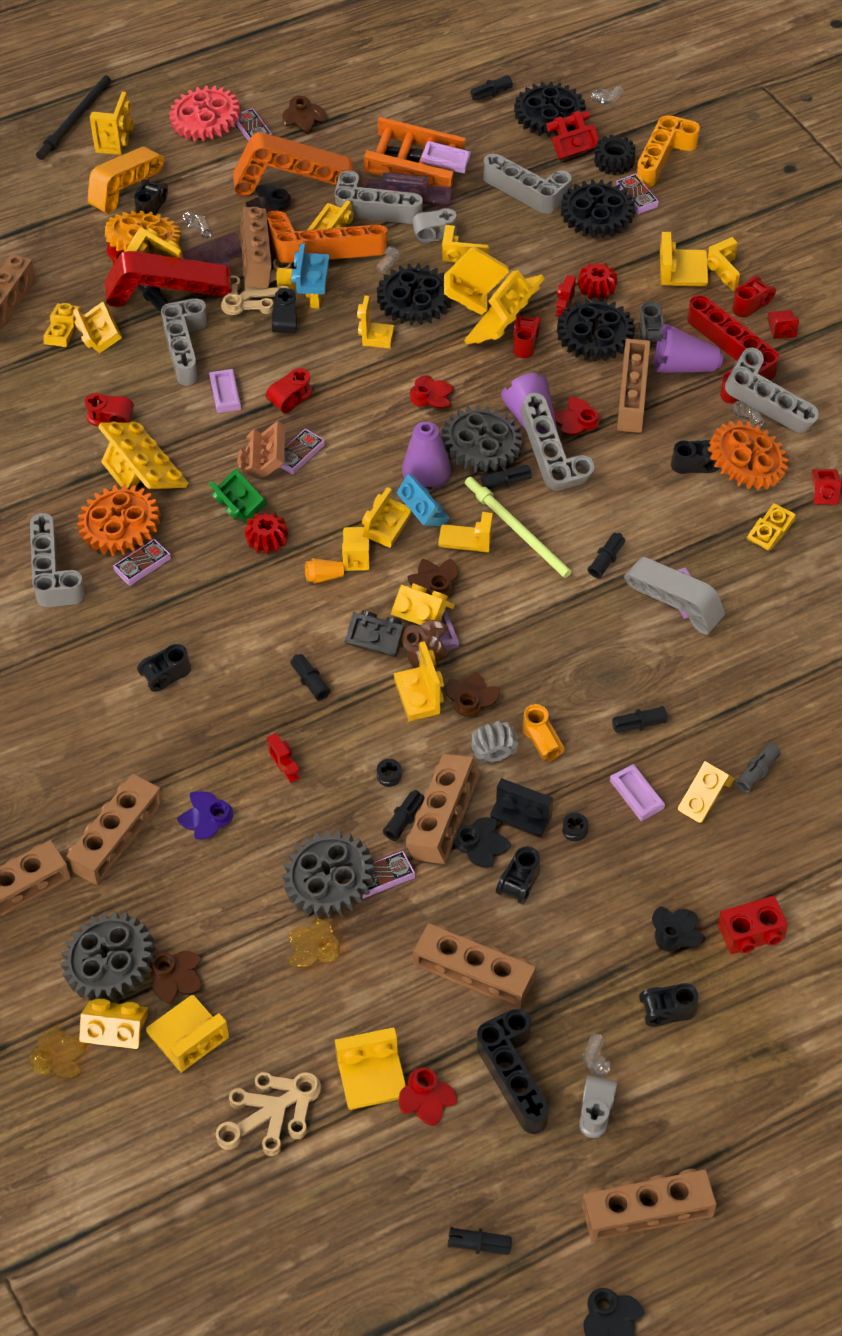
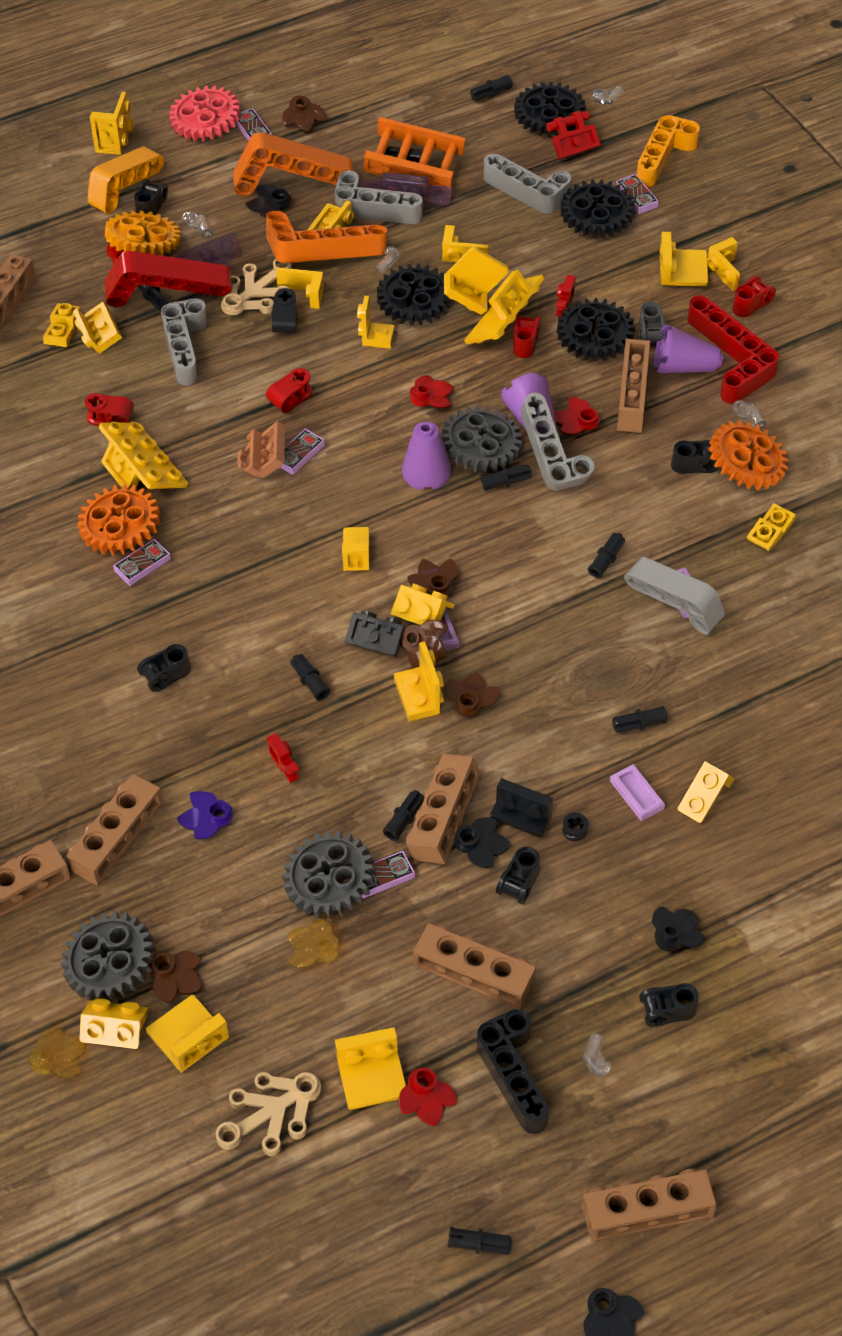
(51, 586): light grey beam -> none
(52, 141): black bar -> none
(150, 240): yellow bracket -> none
(225, 391): lavender tile -> none
(239, 495): green bracket -> none
(255, 247): medium nougat brick -> none
(266, 532): red gear -> none
(310, 271): dark azure bracket -> none
(323, 570): light orange cone -> none
(385, 519): yellow bracket -> none
(389, 764): black bush -> none
(421, 503): dark azure bracket -> none
(431, 225): light grey piece -> none
(446, 157): lavender tile -> none
(468, 537): yellow bracket -> none
(486, 497): yellowish green bar -> none
(494, 742): light grey gear -> none
(542, 733): light orange piece -> none
(597, 281): red gear -> none
(597, 1103): light grey piece -> none
(614, 163): black tyre -> none
(749, 919): red brick -> none
(752, 383): light grey beam -> none
(757, 768): dark grey pin -> none
(783, 324): red bracket -> none
(826, 486): red bracket -> none

